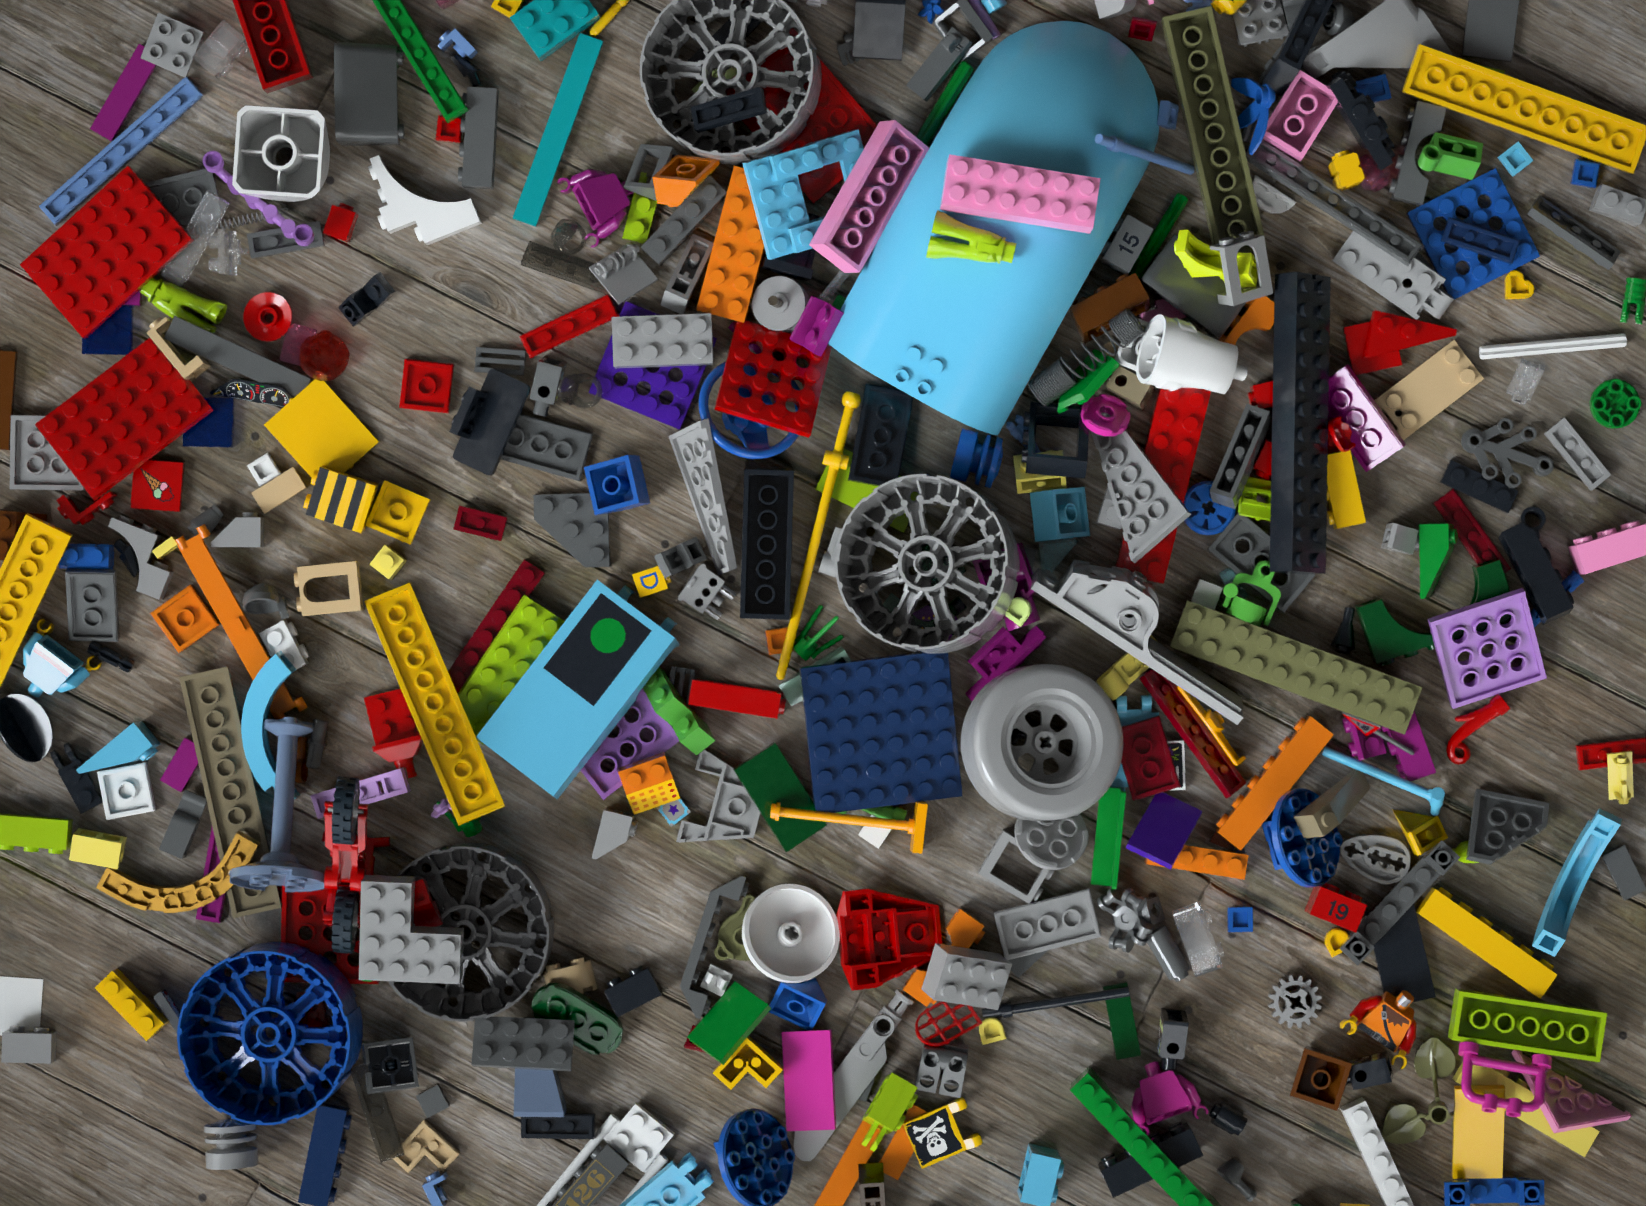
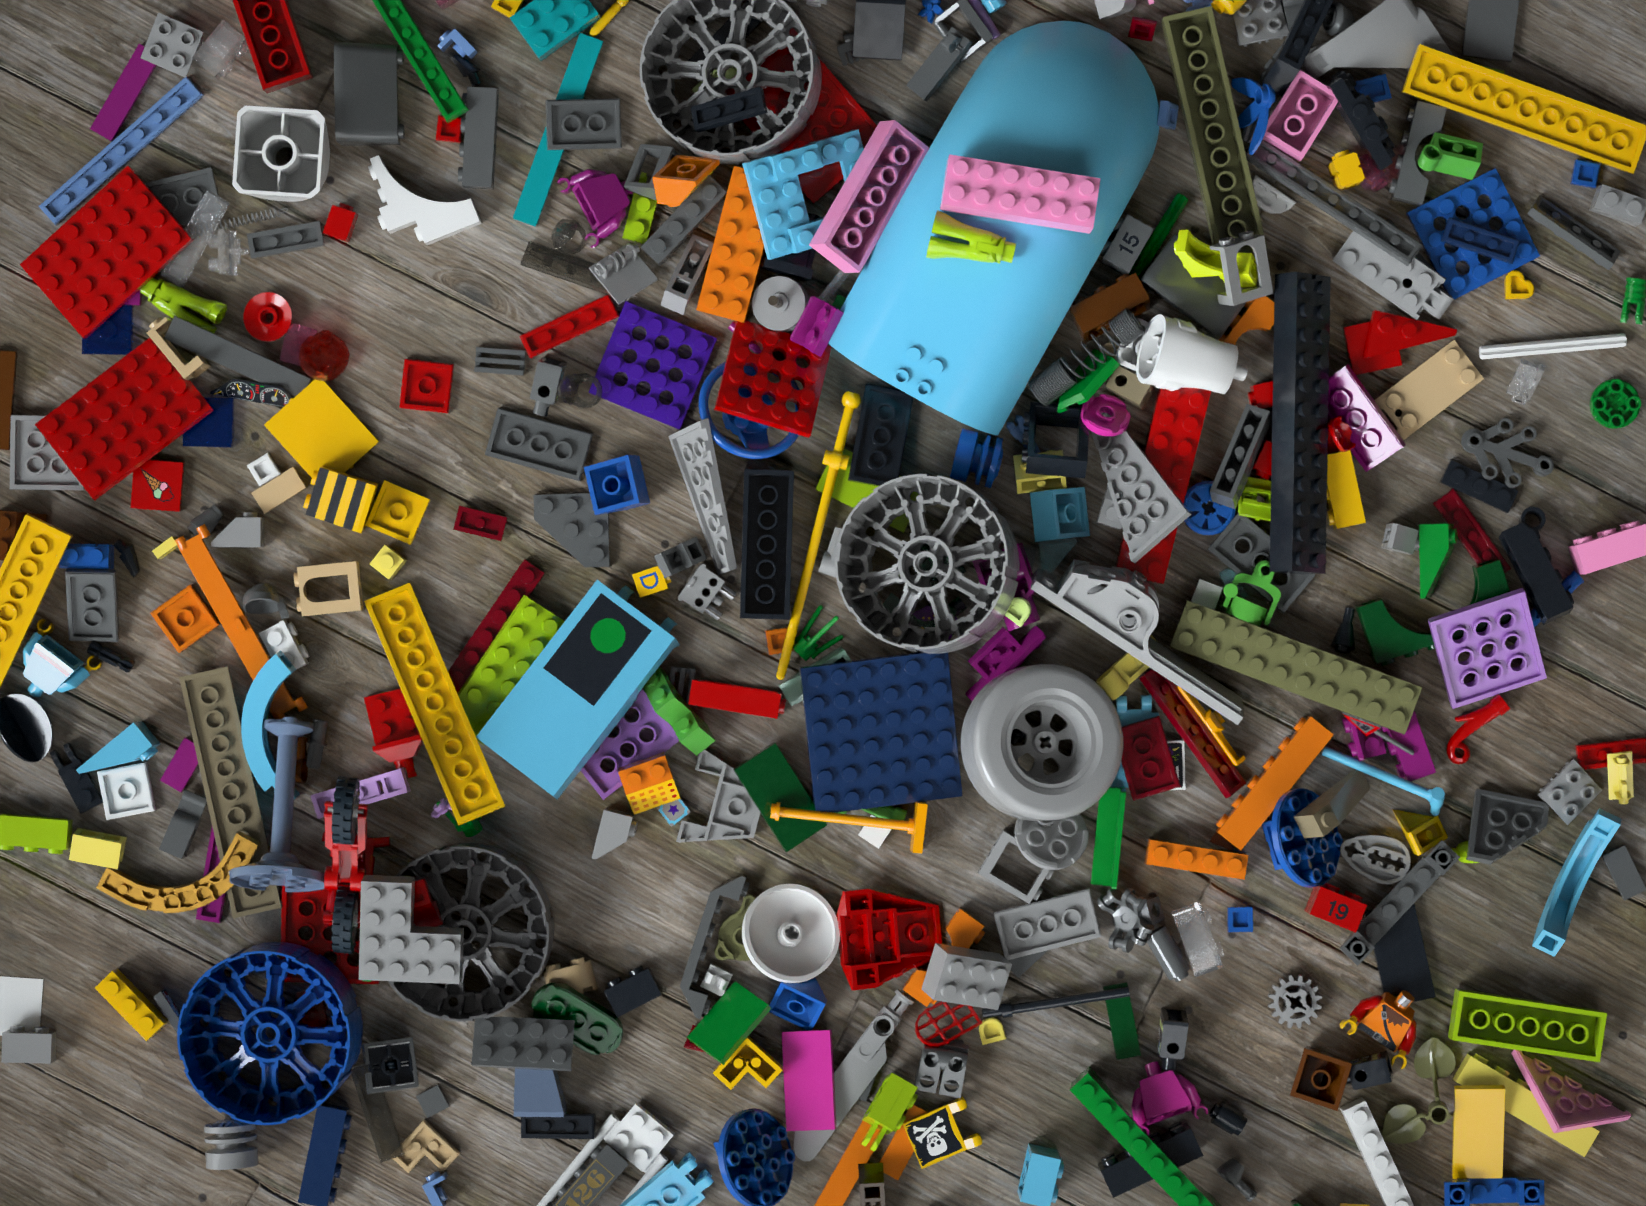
(70, 510): red bracket -> none
(152, 577): light grey arch -> none
(302, 233): medium lavender bar -> none
(366, 299): black slope -> none
(488, 420): black bracket -> none
(583, 124): none -> dark grey tile
(662, 340): light grey brick -> none
(944, 102): green axle -> none
(1116, 145): medium blue bar -> none
(1162, 308): bright pink plate -> none
(1164, 829): dark purple tile -> none
(1334, 939): yellow tile -> none
(1487, 943): yellow brick -> none
(1490, 1102): dark pink bar -> none
(1515, 159): medium azure plate -> none
(1569, 791): none -> light grey hinge
(1577, 454): light grey plate -> none

